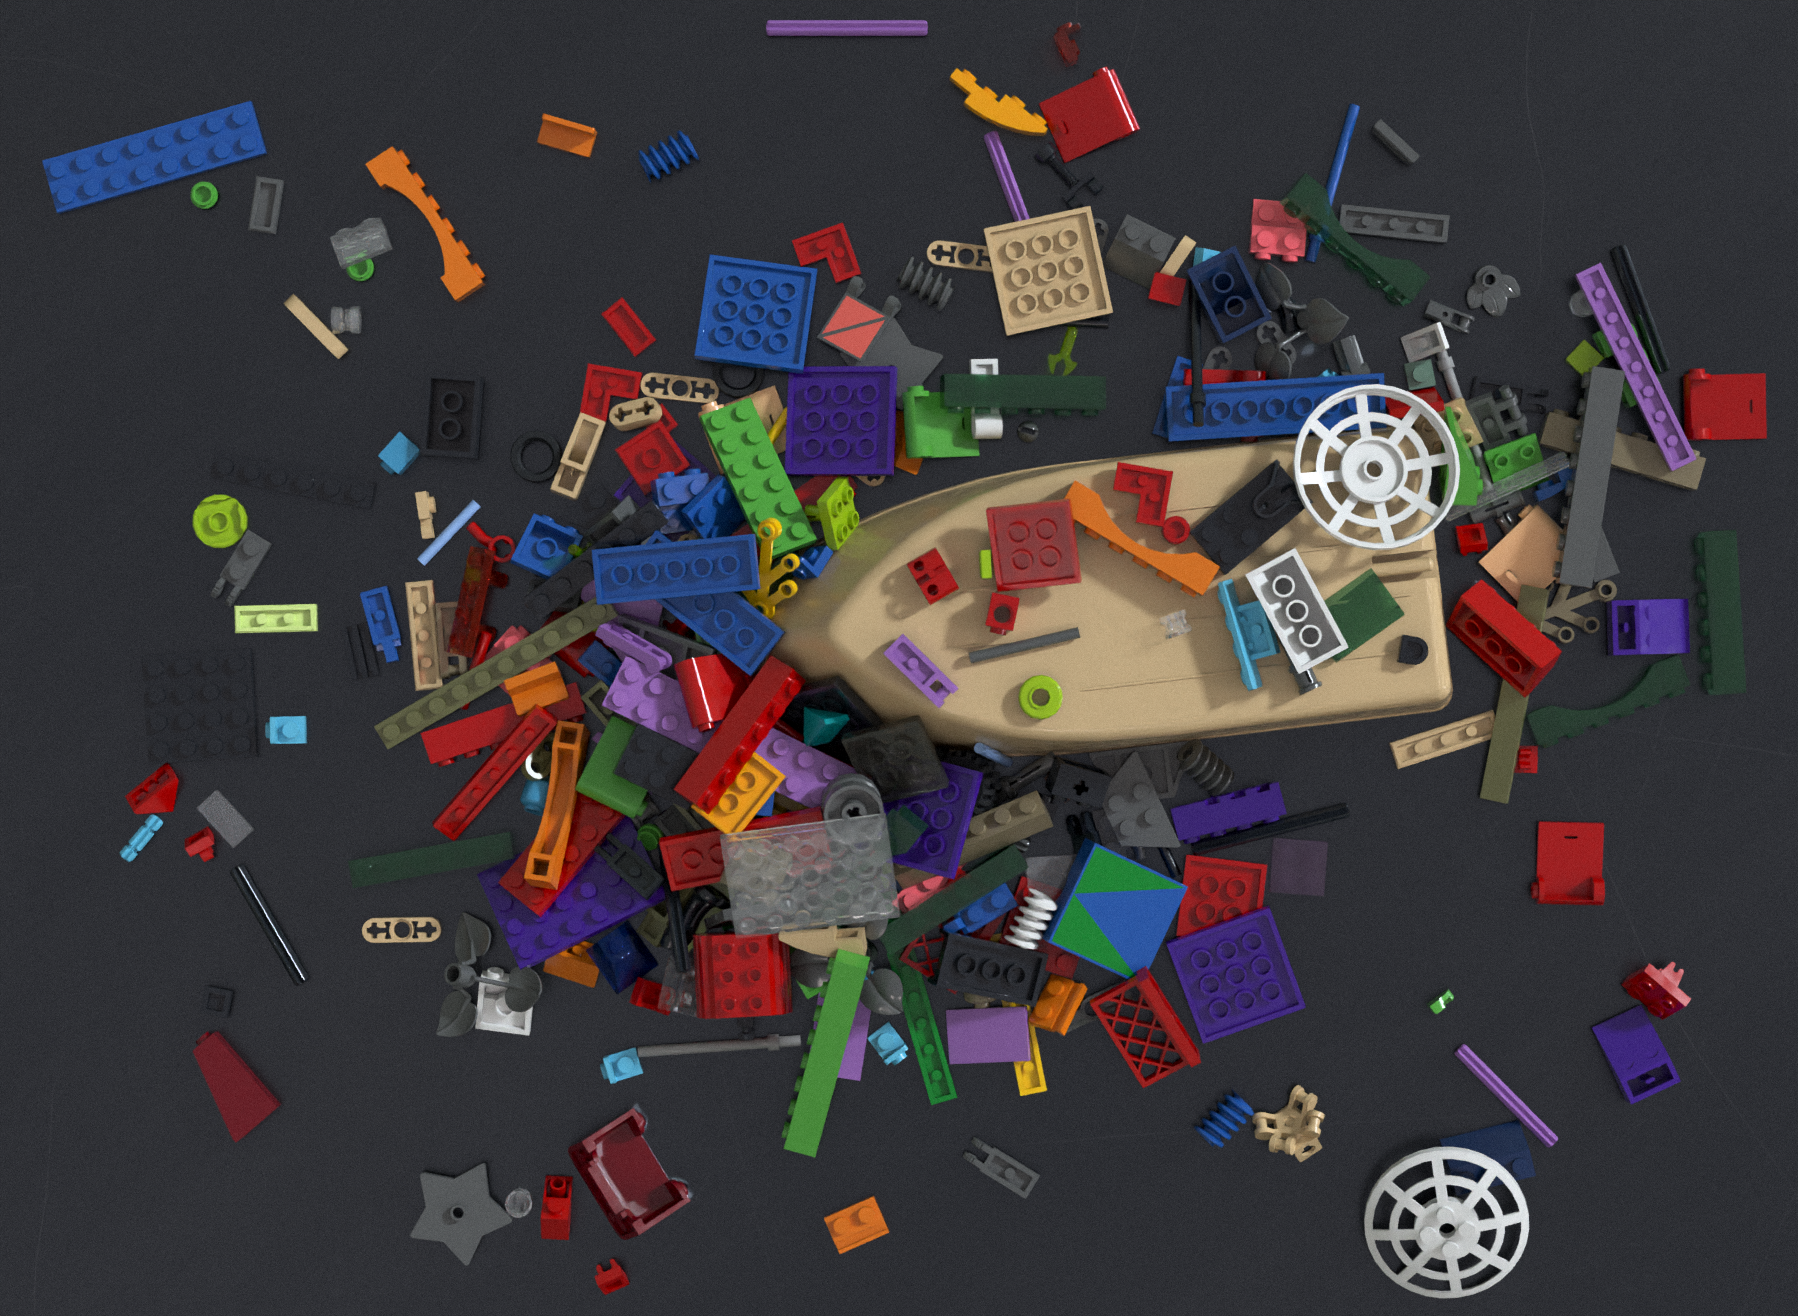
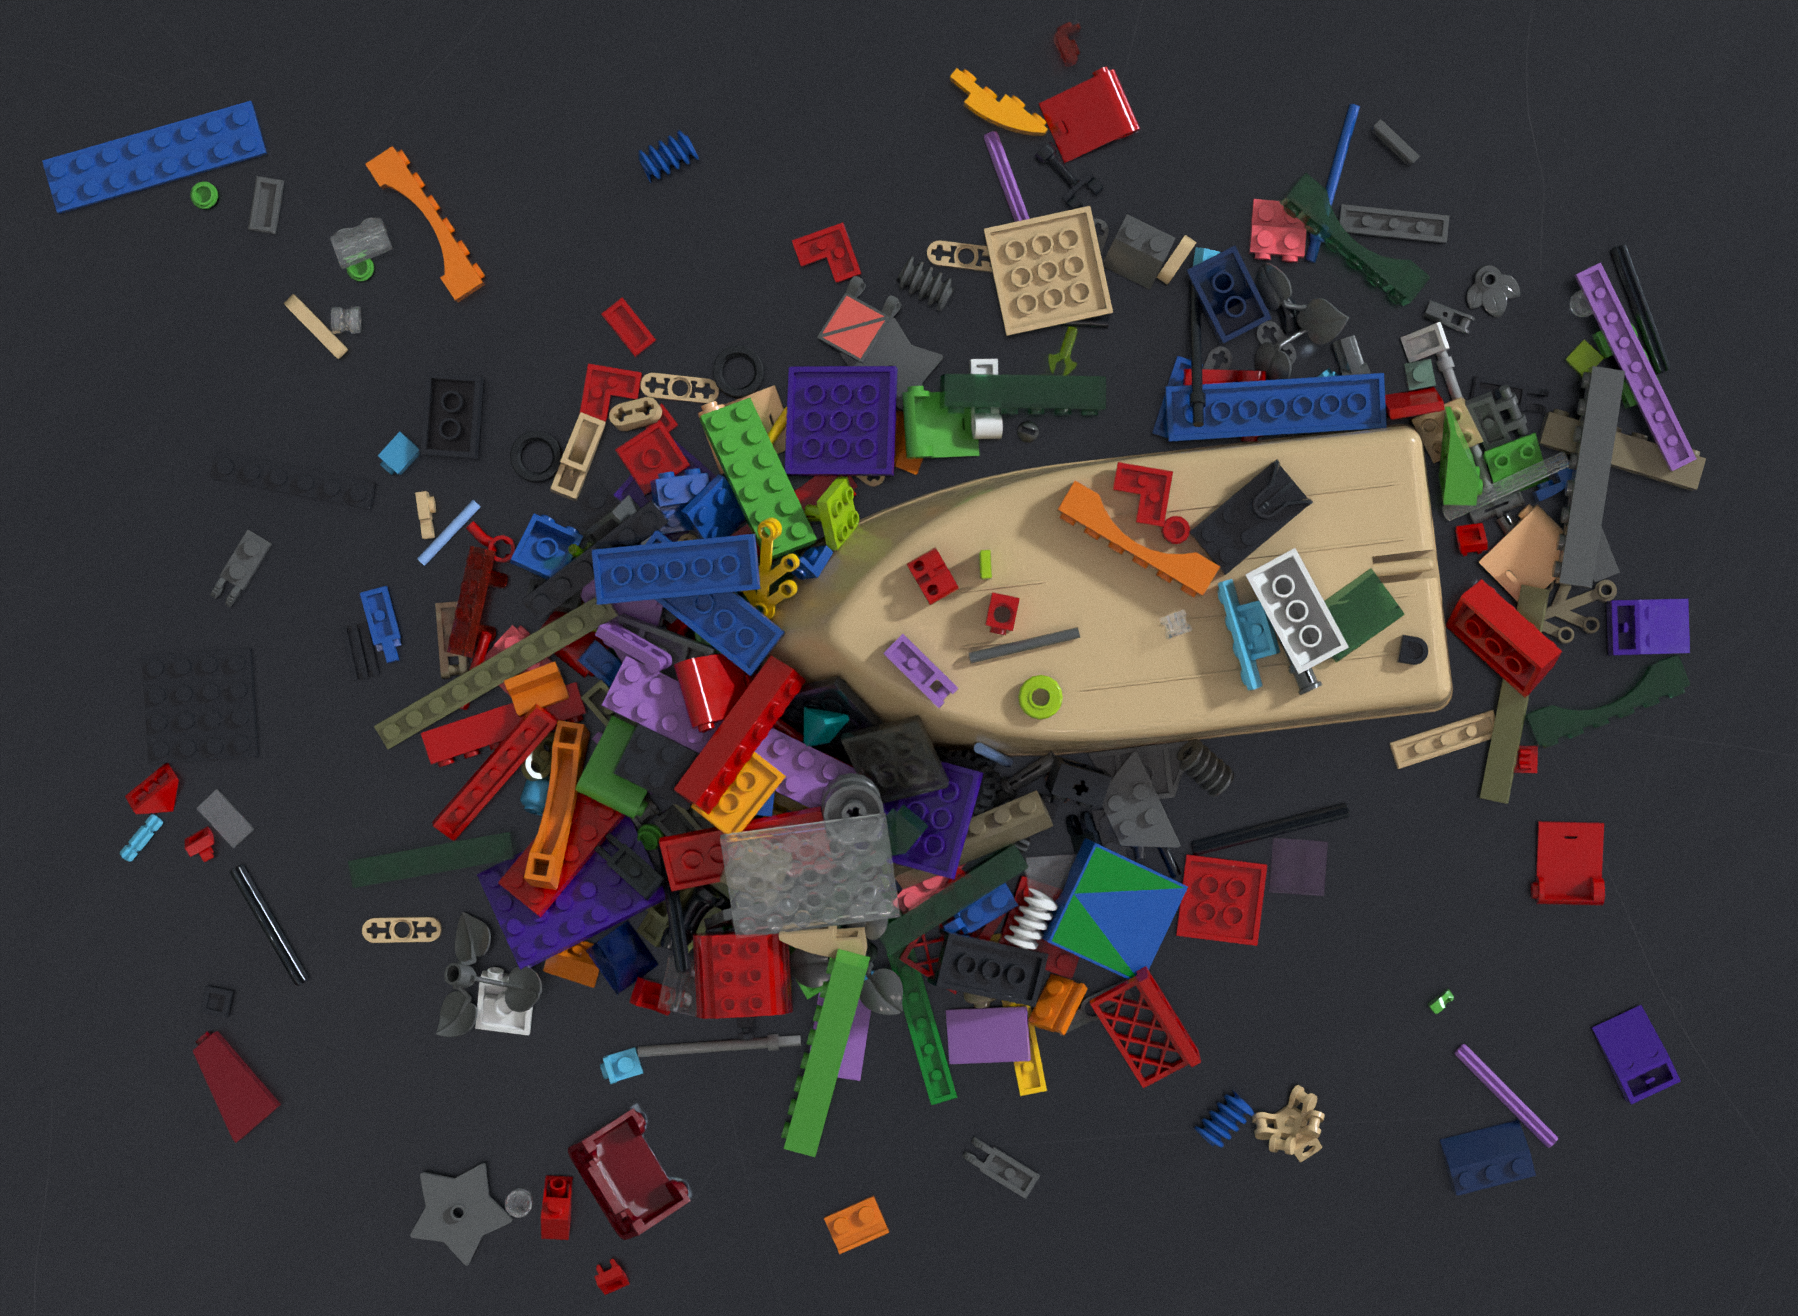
(220, 521): lime tile -> none
(276, 618): yellowish green tile -> none
(286, 730): medium azure bracket -> none
(423, 635): tan tile -> none
(567, 136): orange panel -> none
(756, 314): blue plate -> none
(846, 27): medium lavender axle -> none
(888, 1044): medium azure bracket -> none
(1033, 545): red plate -> none
(1167, 289): red panel -> none
(1228, 811): dark purple wedge -> none
(1236, 974): dark purple plate -> none
(1387, 456): white dish -> none
(1446, 1210): white dish -> none
(1657, 989): red plate -> none
(1721, 612): clear green brick -> none
(1724, 406): red door -> none

